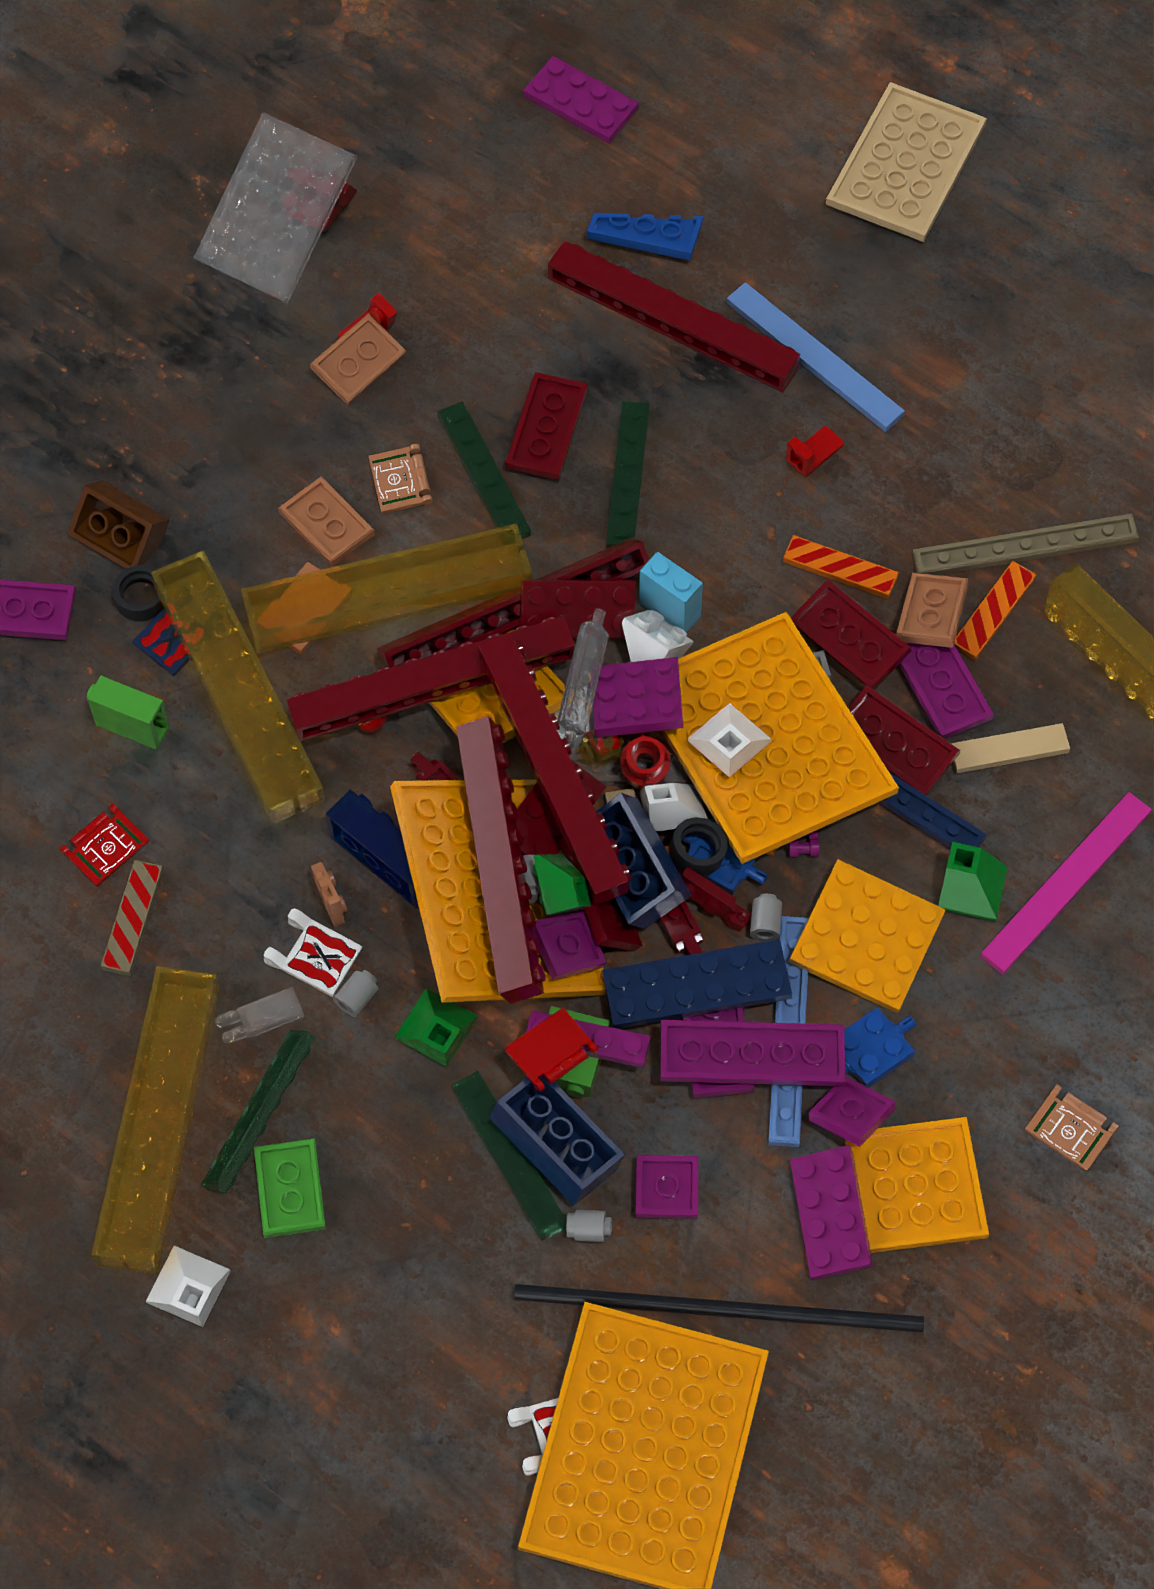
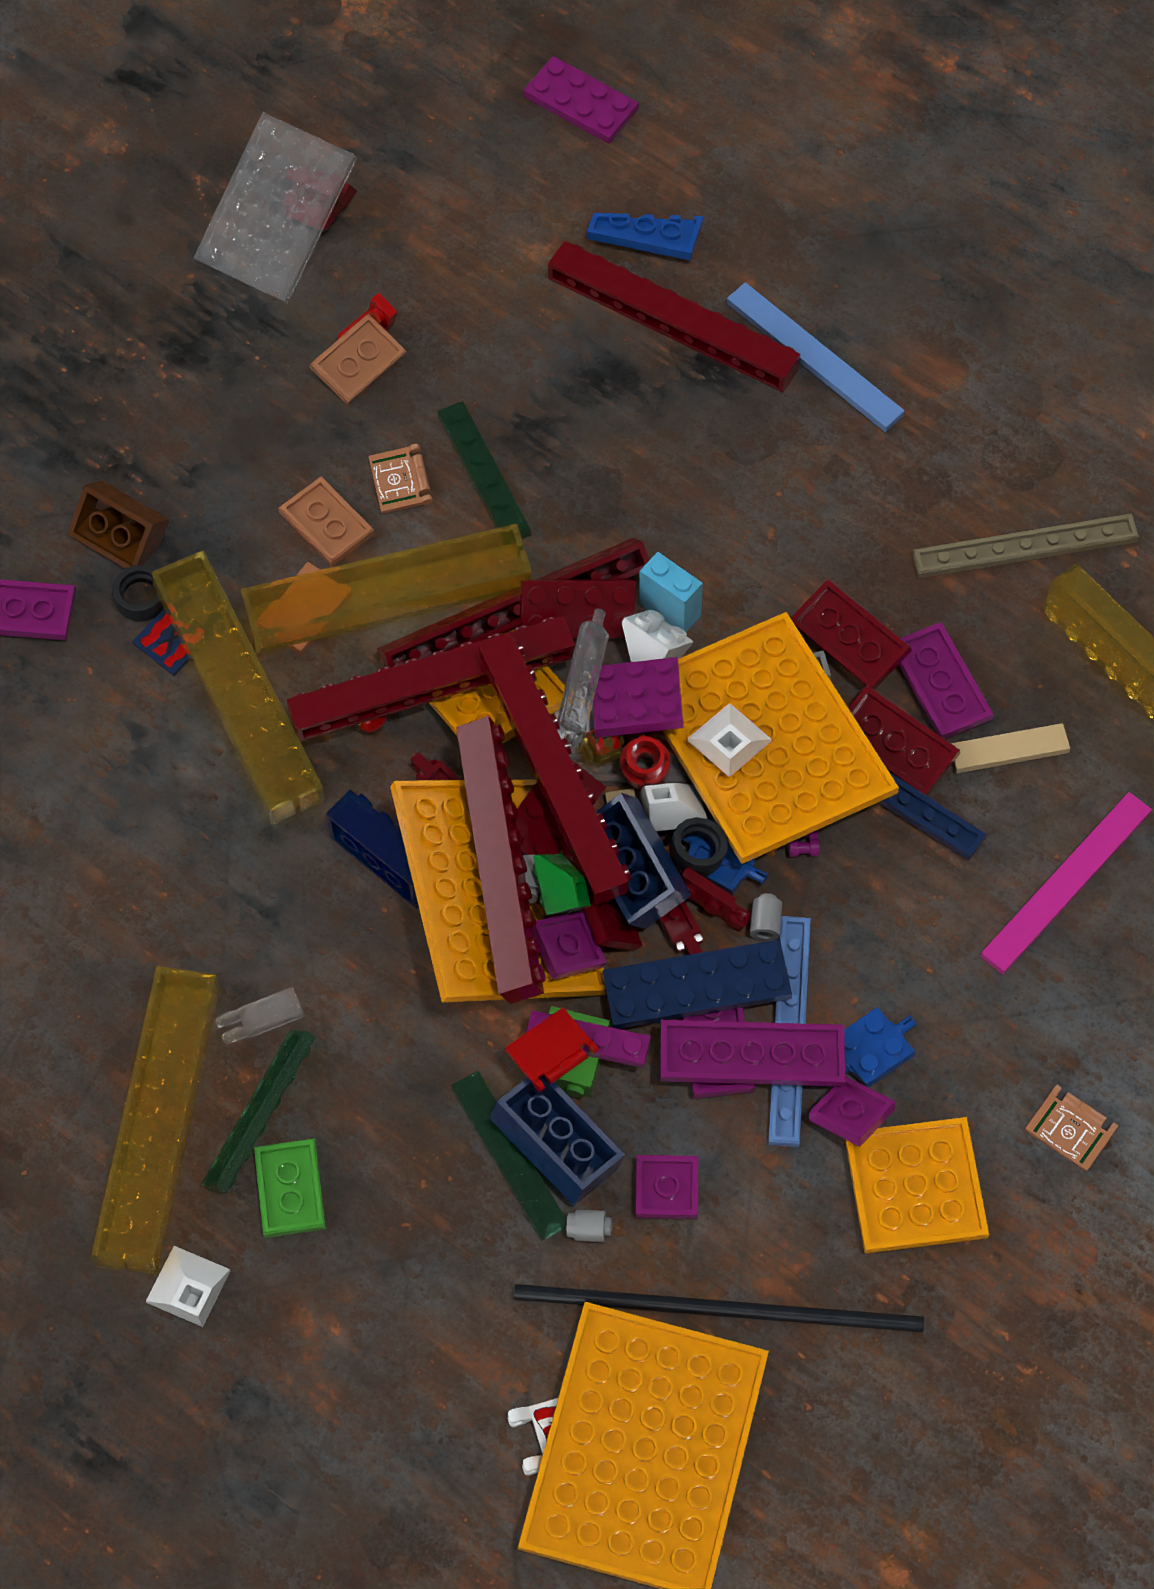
(105, 845): red piece -> none
(128, 712): bright green brick -> none
(132, 918): dark tan tile -> none
(319, 955): flag -> none
(325, 883): nougat wing -> none
(356, 993): light grey brick -> none
(436, 1027): green slope -> none
(546, 426): dark red plate -> none
(628, 472): clear green plate -> none
(815, 451): red bracket -> none
(831, 1213): magenta plate -> none
(840, 567): orange tile -> none
(867, 936): light orange plate -> none
(906, 161): tan plate -> none
(932, 610): nougat tile -> none
(972, 882): green slope -> none
(994, 610): orange tile -> none

